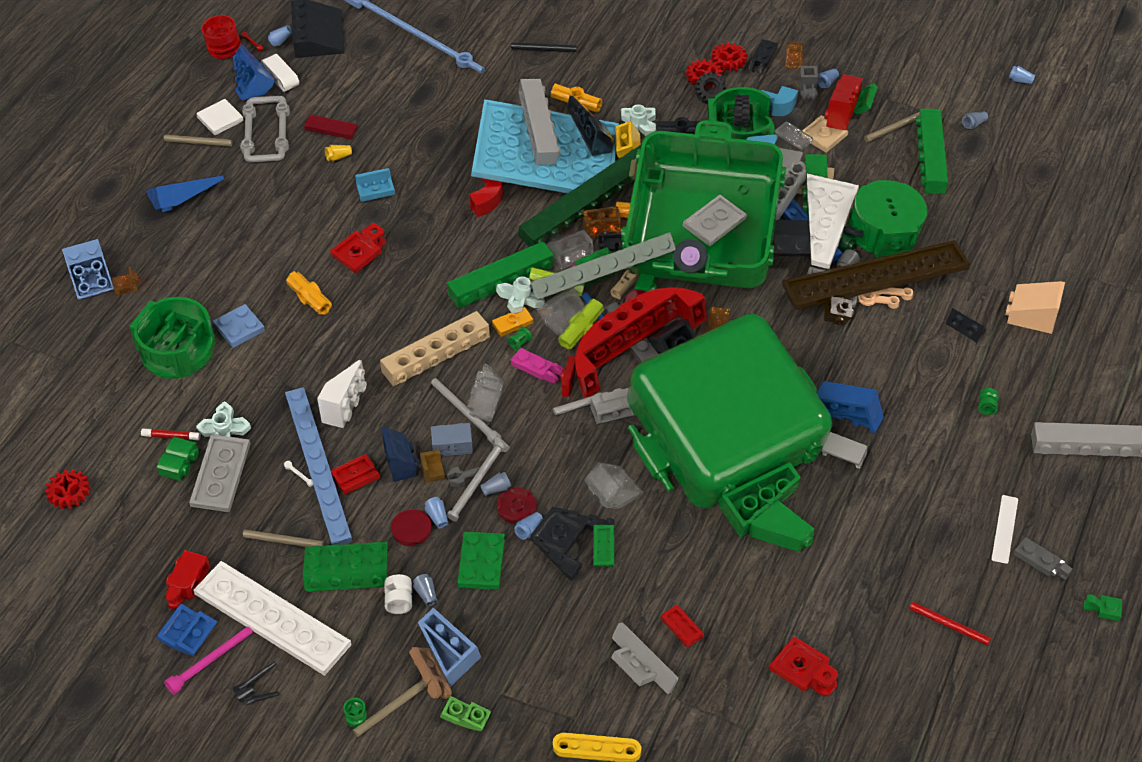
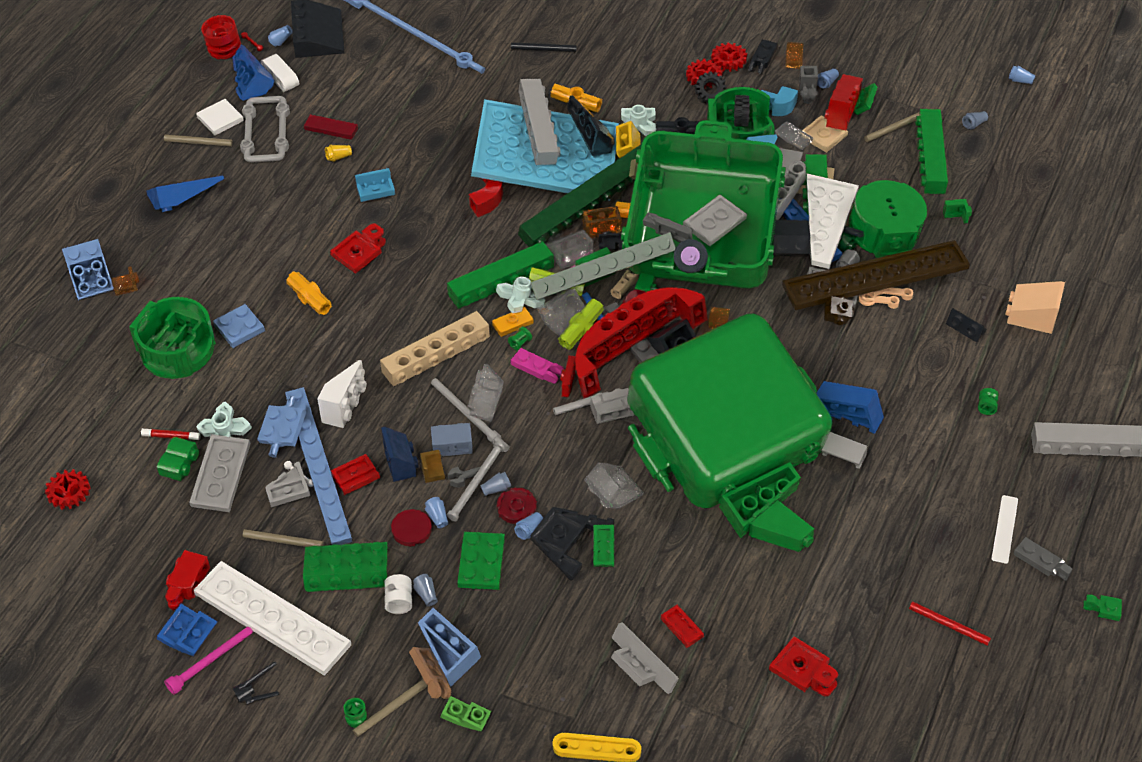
(281, 426): none -> medium blue plate
(288, 487): none -> light grey wing
(664, 226): none -> dark grey hinge
(957, 208): none -> green bracket

